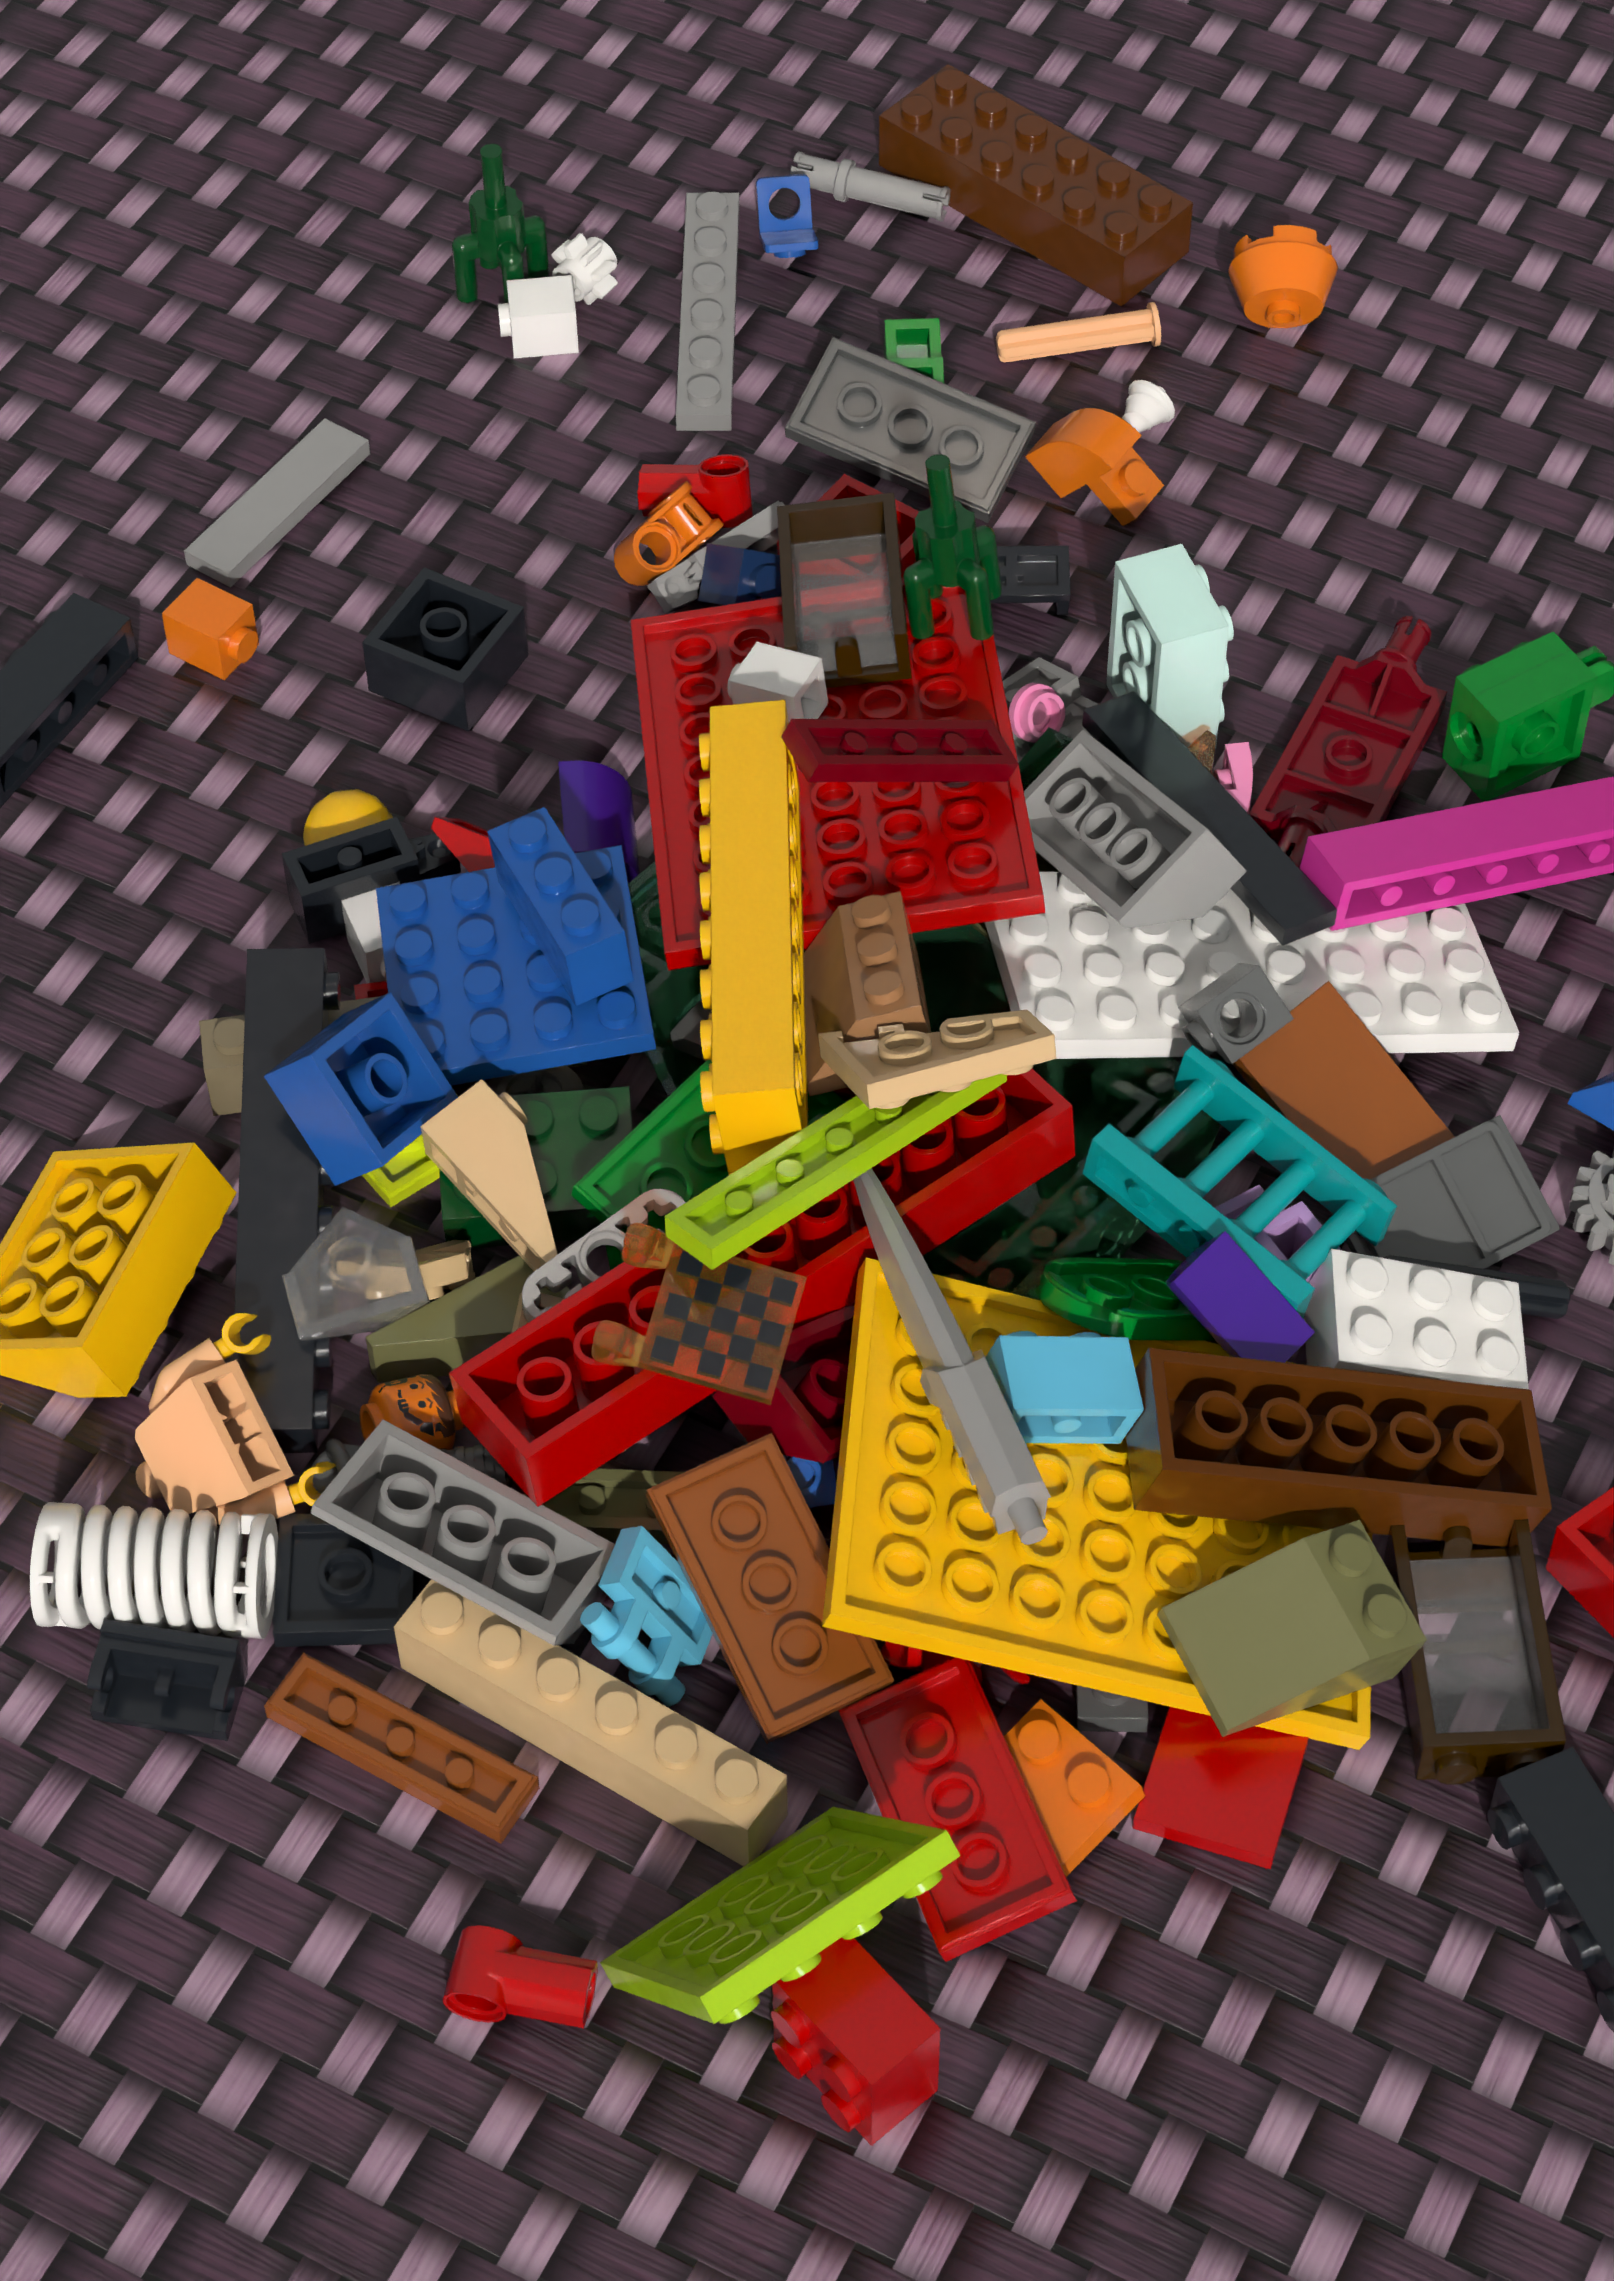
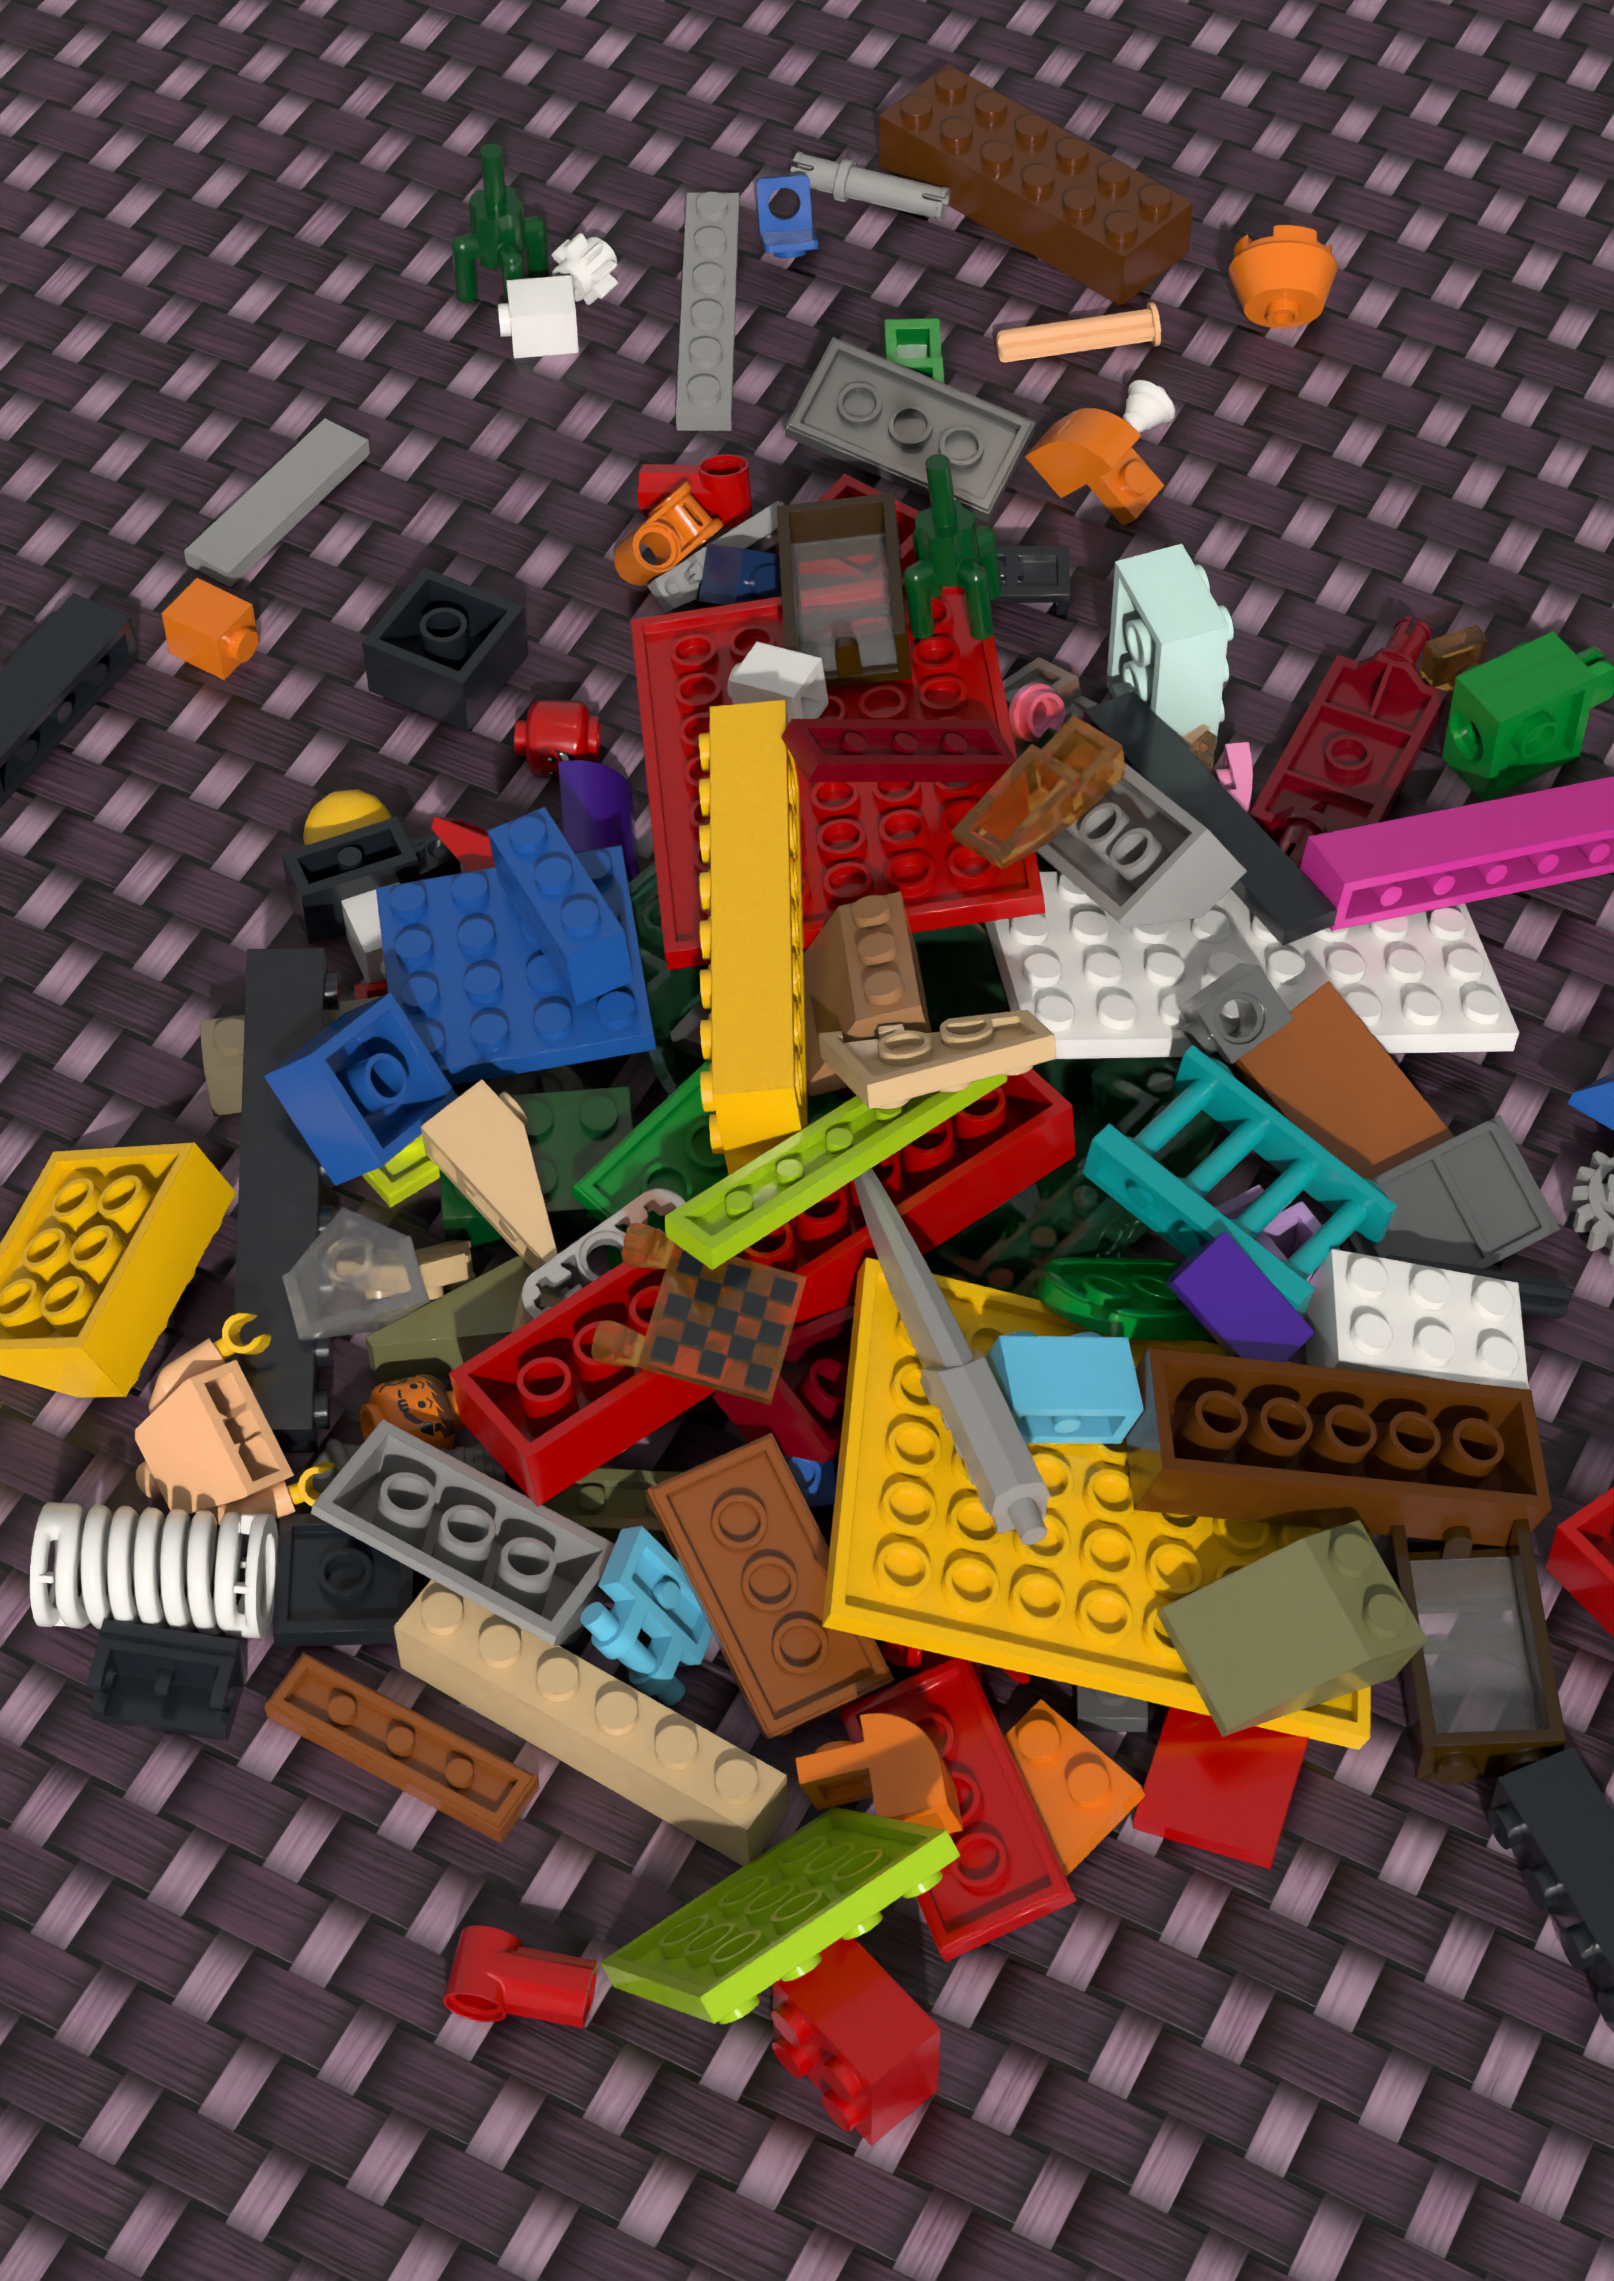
(557, 733): none -> red head
(892, 1766): none -> orange brick
(1042, 794): none -> clear orange slope
(1452, 655): none -> clear orange plate

